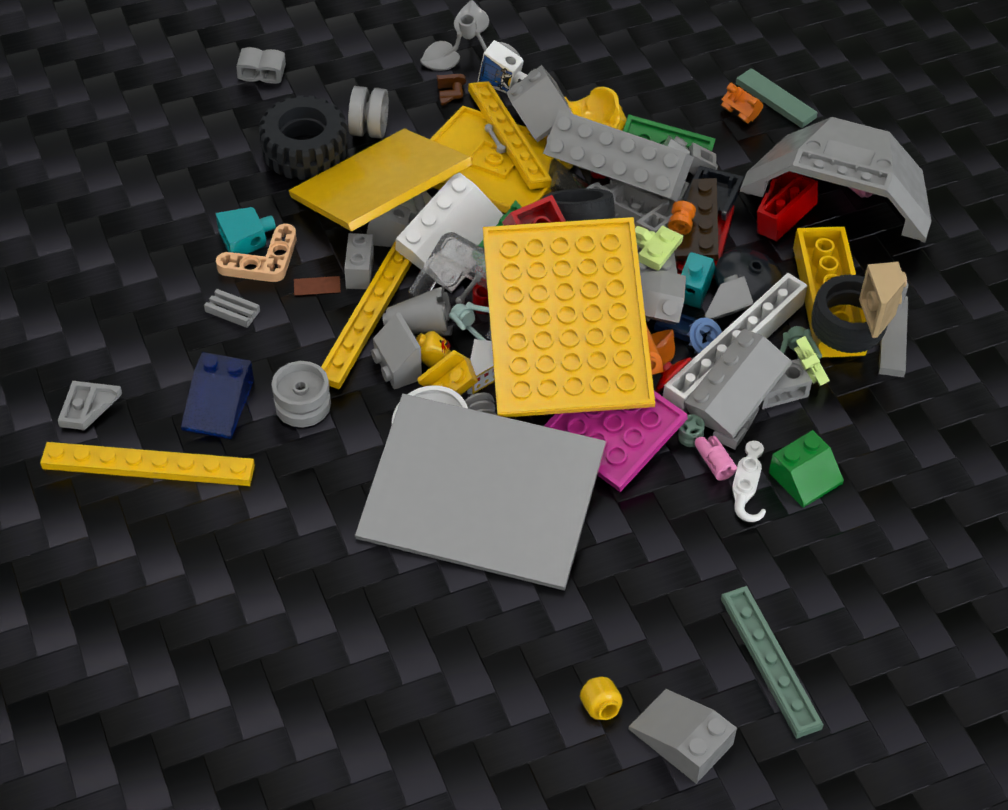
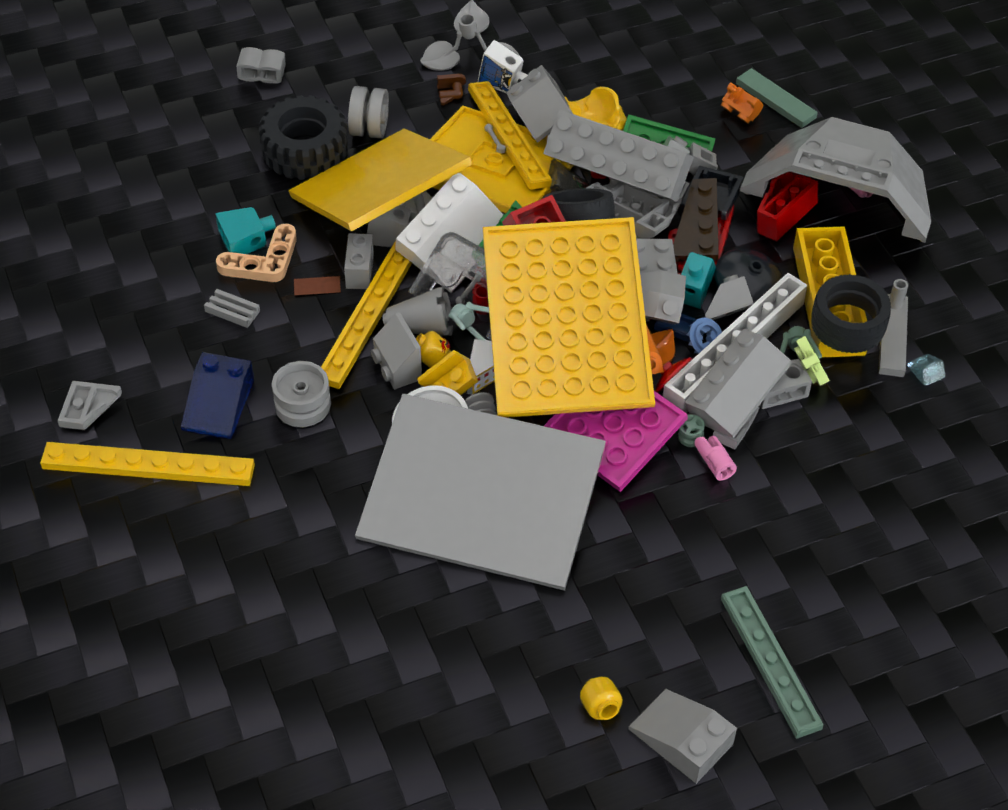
(656, 246): yellowish green hinge -> none
(682, 217): orange wheel -> none
(746, 481): white piece -> none
(806, 469): green slope -> none
(881, 294): tan slope -> none
(927, 369): none -> clear light blue slope

